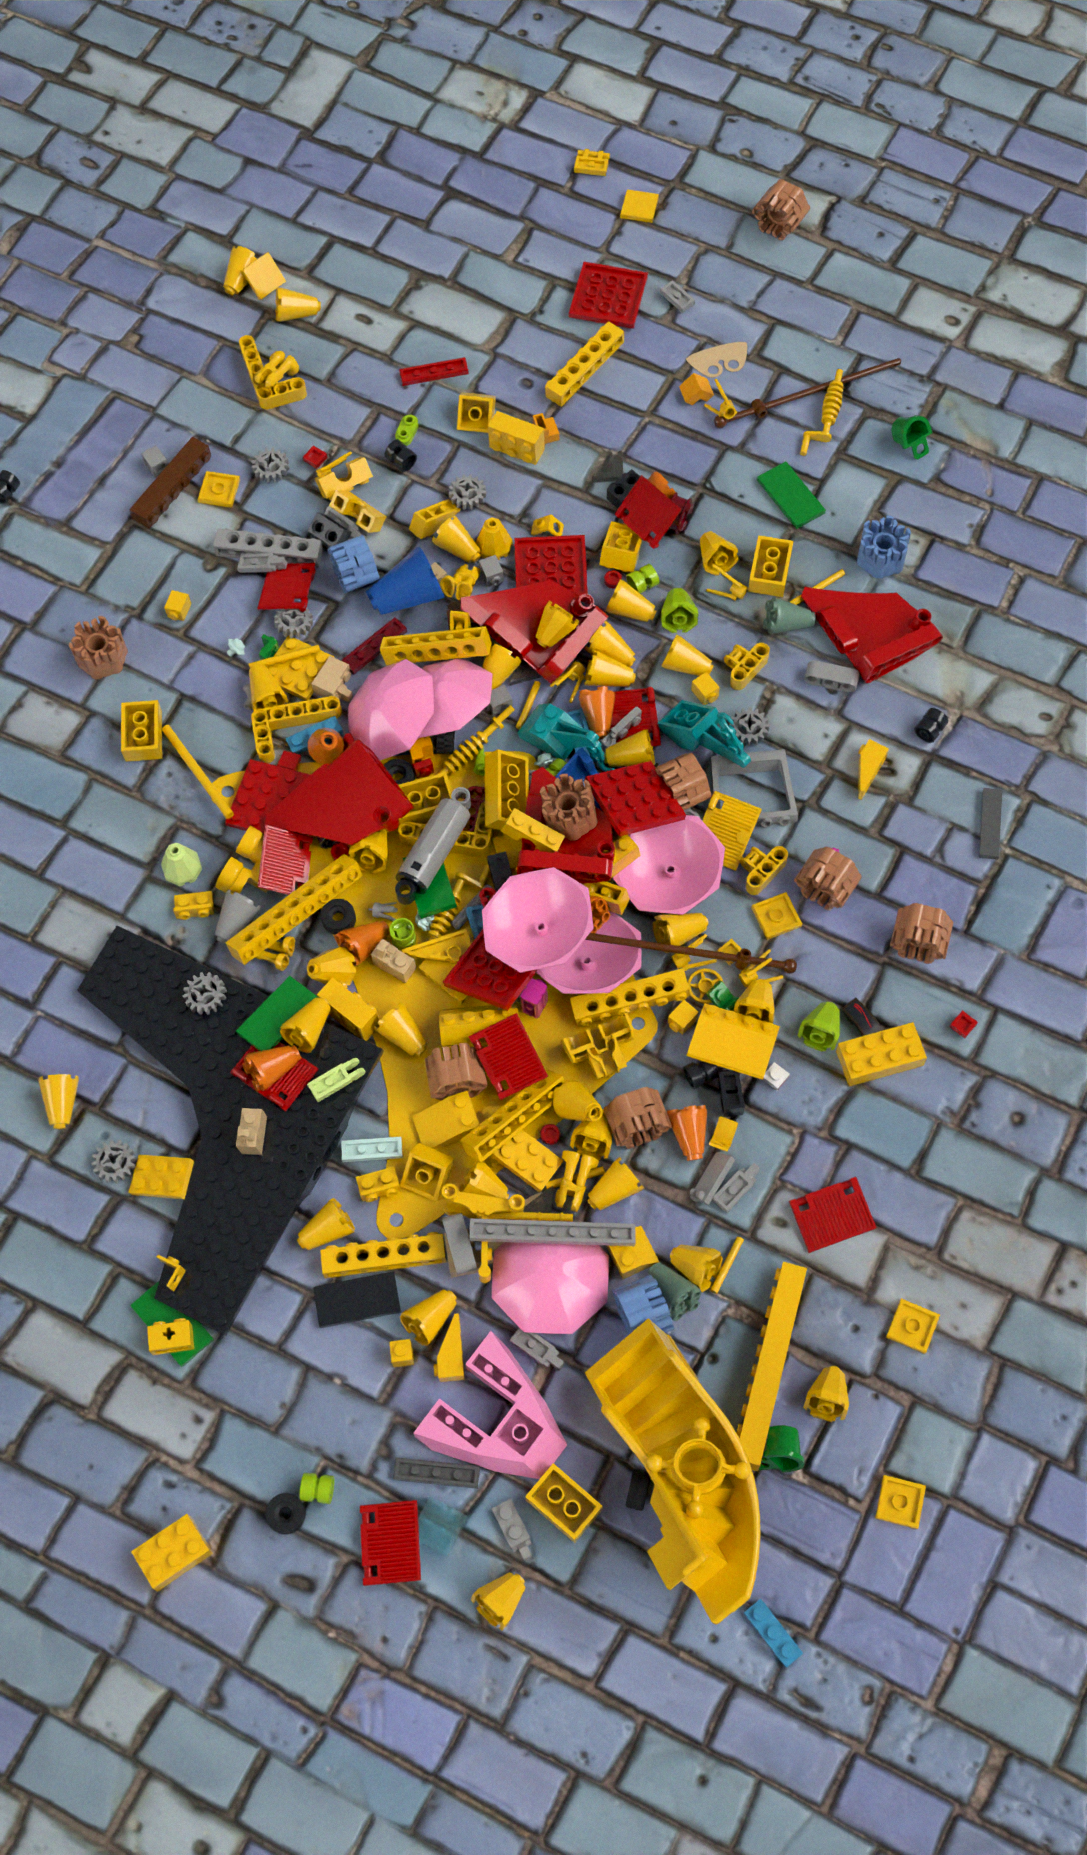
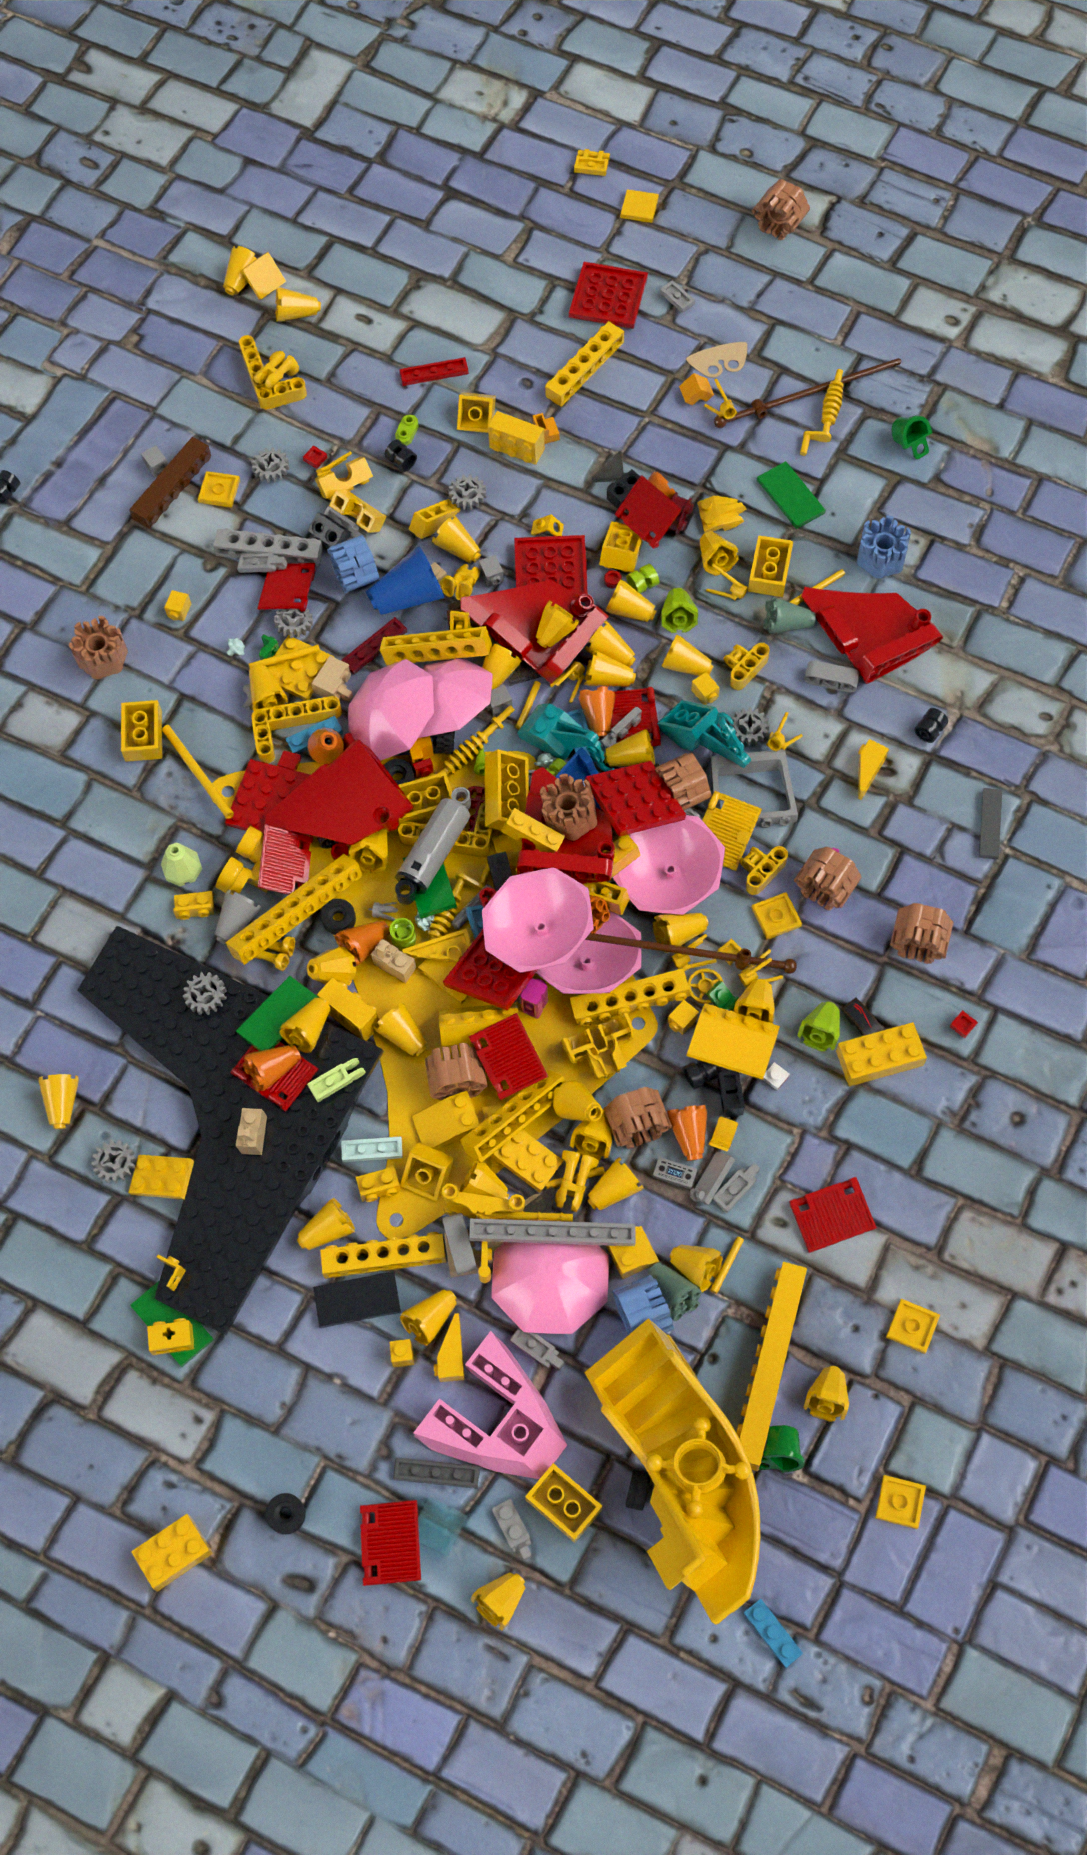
(318, 1488): lime wheel -> none
(494, 539): yellow cone -> none
(550, 1134): red tile -> none
(674, 1173): none -> light grey tile
(720, 513): none -> yellow plate
(777, 740): none -> yellow plant

